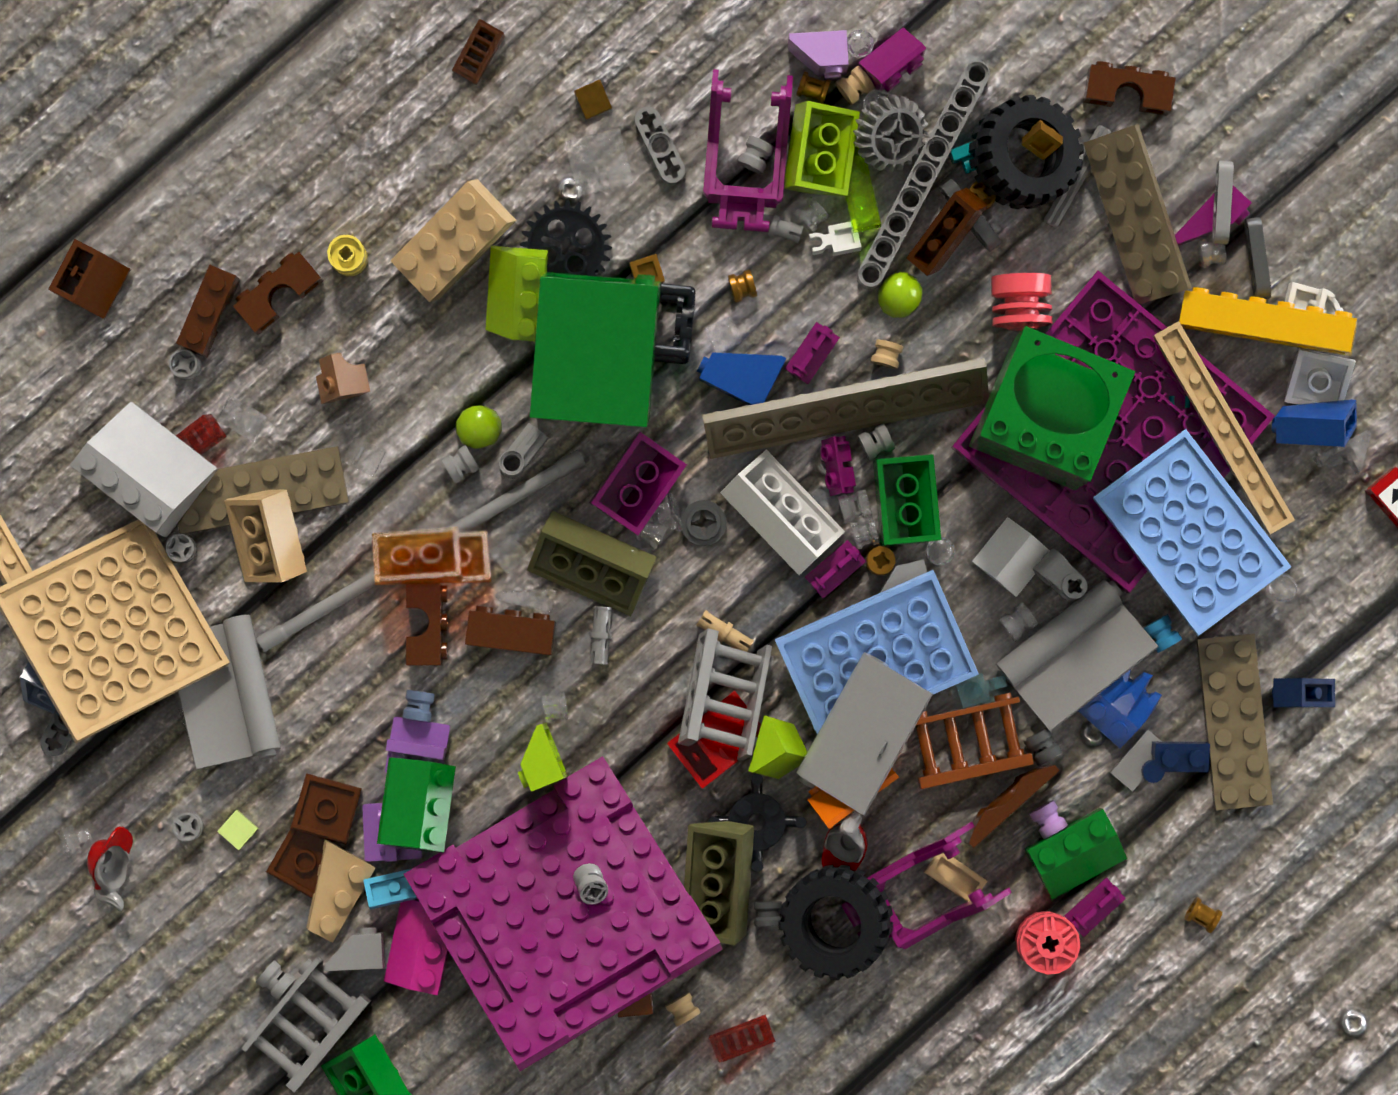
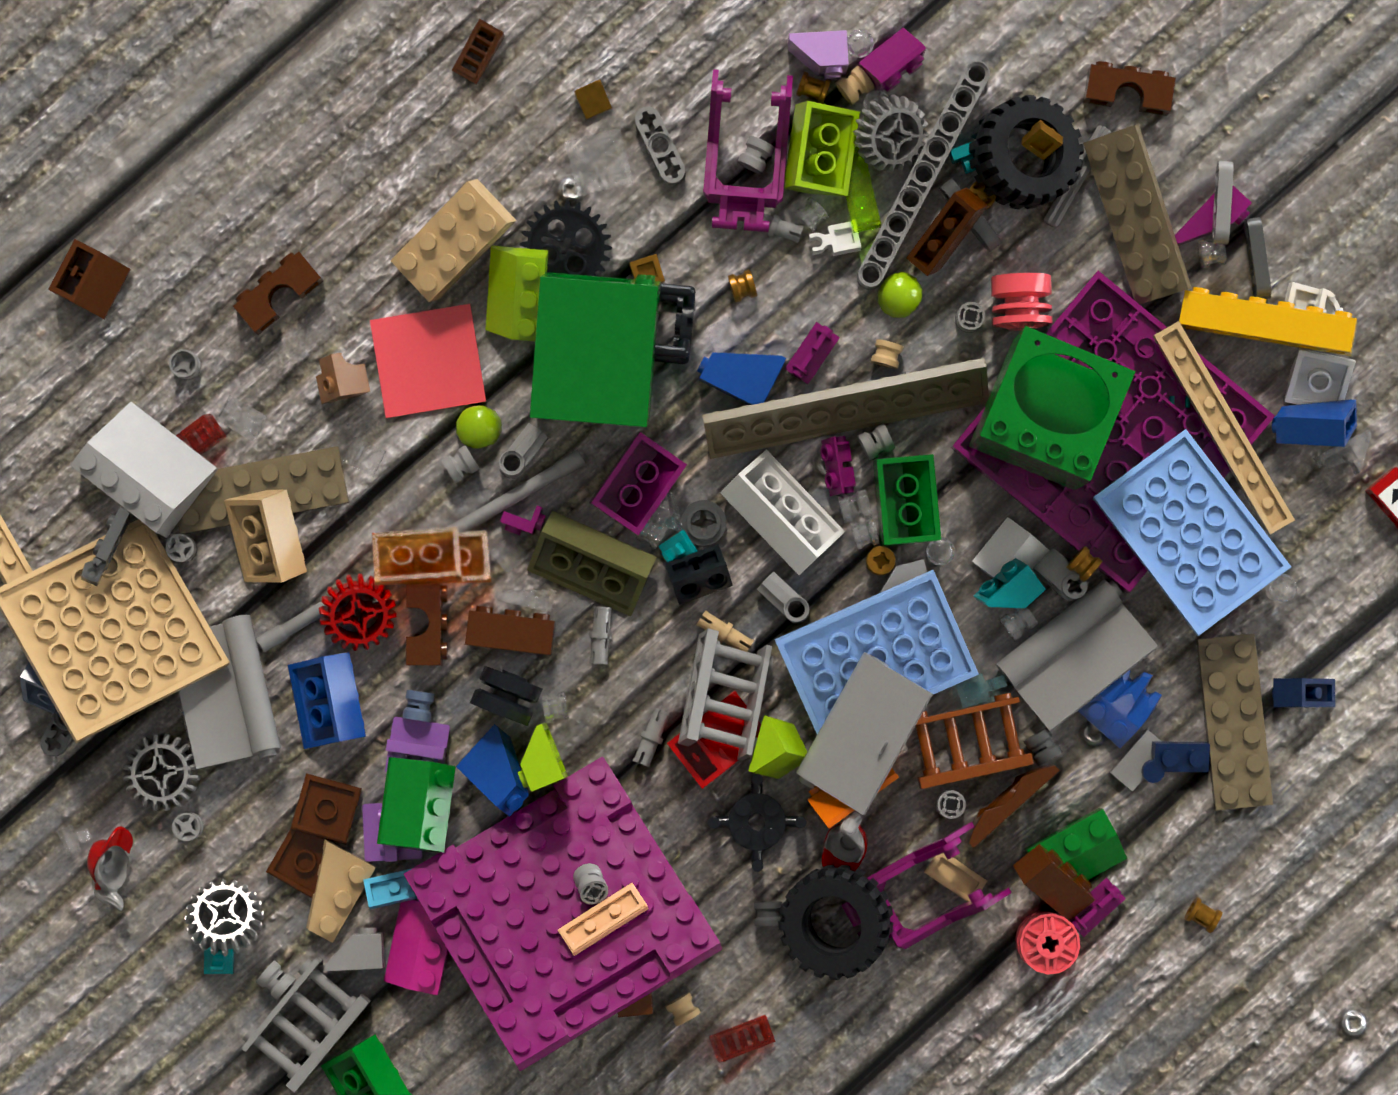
(106, 548): none -> dark grey hinge
(163, 785): none -> light grey gear
(202, 321): reddish brown arch -> none
(219, 963): none -> teal tile
(238, 829): yellowish green tile -> none
(240, 931): none -> light grey gear
(326, 700): none -> blue slope
(347, 255): light yellow wheel -> none
(368, 610): none -> red gear
(428, 360): none -> coral piece
(495, 769): none -> blue slope
(506, 695): none -> black wheel
(516, 524): none -> magenta bracket
(603, 919): none -> light nougat tile
(651, 737): none -> light grey pin
(677, 546): none -> teal tile
(698, 574): none -> black brick
(720, 875): olive slope -> none
(782, 596): none -> light grey piece
(835, 569): magenta hinge -> none
(950, 804): none -> light grey wheel
(968, 321): none -> light grey wheel
(1011, 588): none -> teal slope
(1048, 819): lavender wheel -> none
(1054, 881): none -> reddish brown brick
(1084, 564): none -> pearl gold wheel
(1161, 632): dark azure wheel -> none

